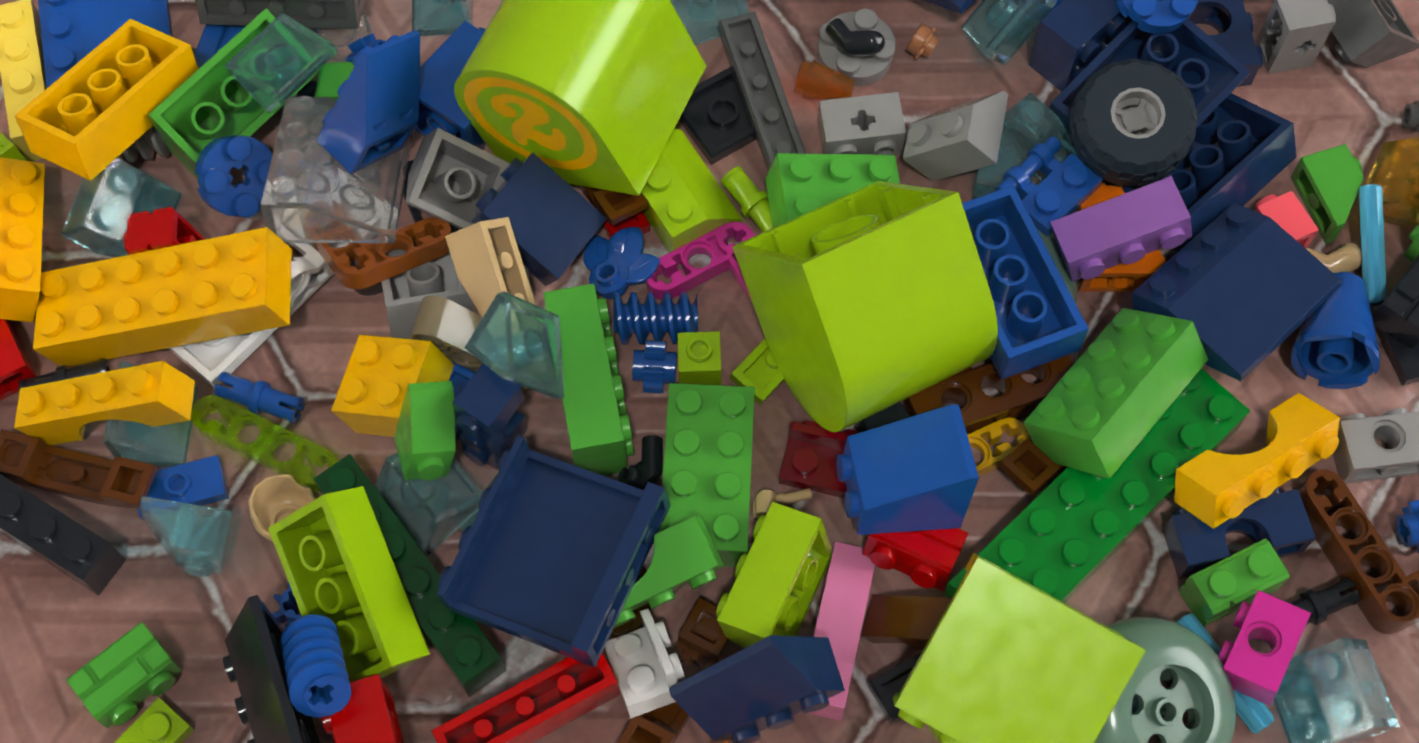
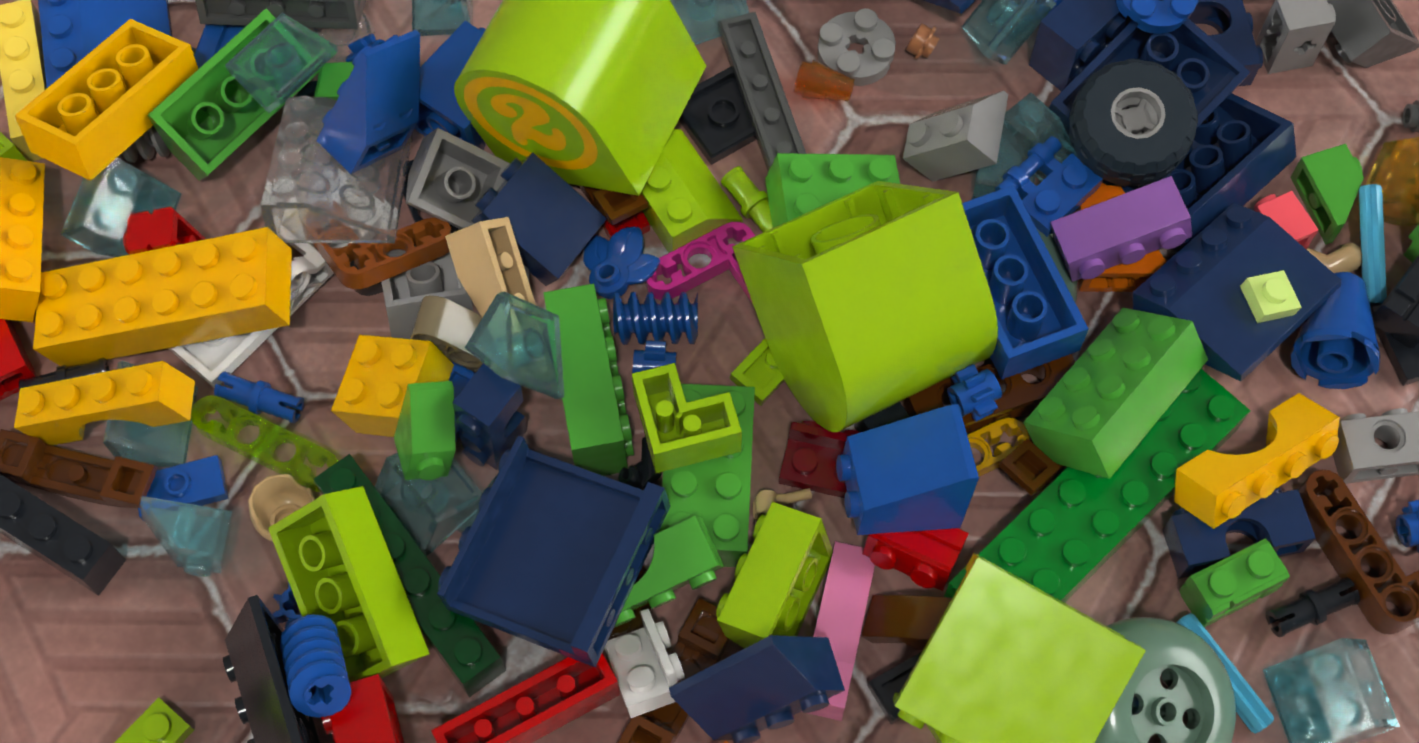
(124, 676): bright green brick -> none
(215, 180): blue plate -> none
(679, 430): none -> lime brick
(699, 358): lime brick -> none
(855, 42): black arm -> none
(862, 125): light grey brick -> none
(975, 392): none -> blue gear
(1270, 296): none -> yellowish green plate
(1278, 625): dark pink brick -> none

